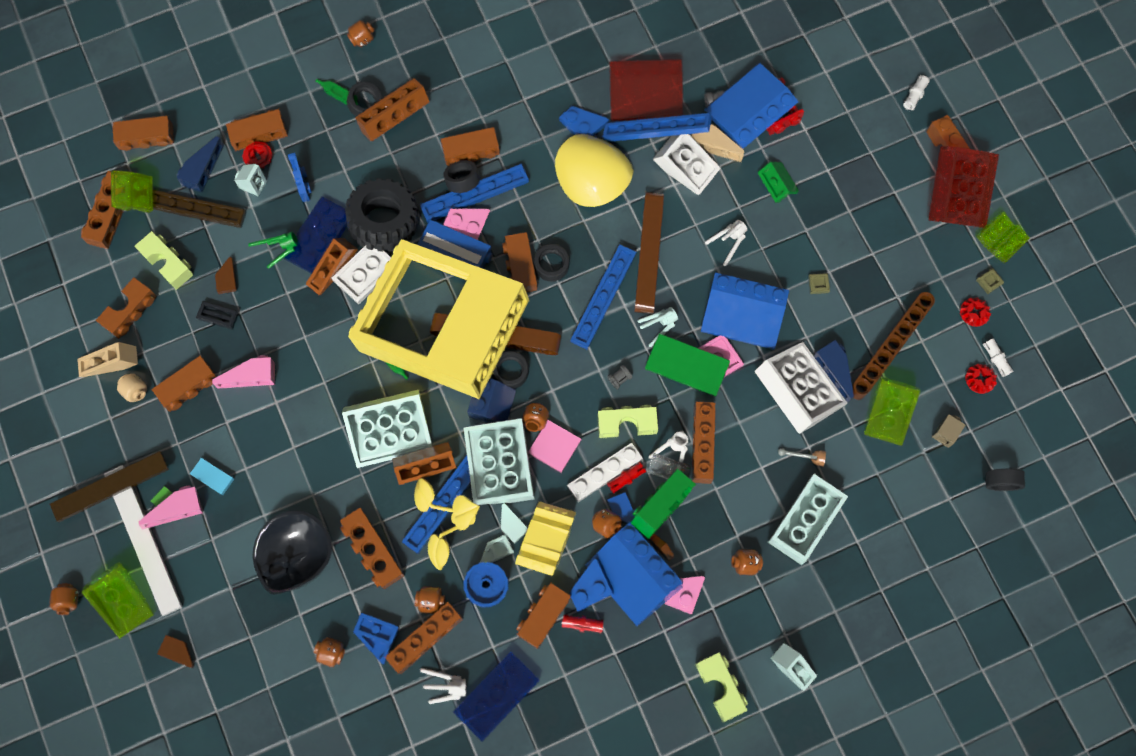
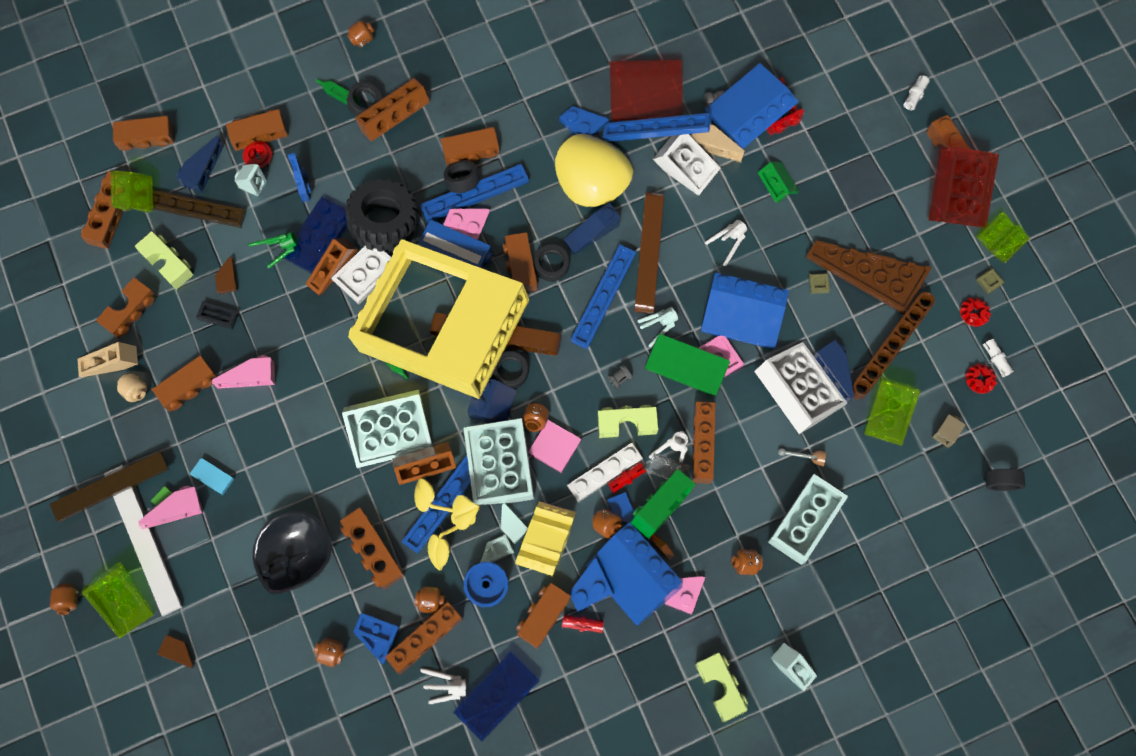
(593, 229): none -> dark blue slope
(877, 275): none -> reddish brown wing

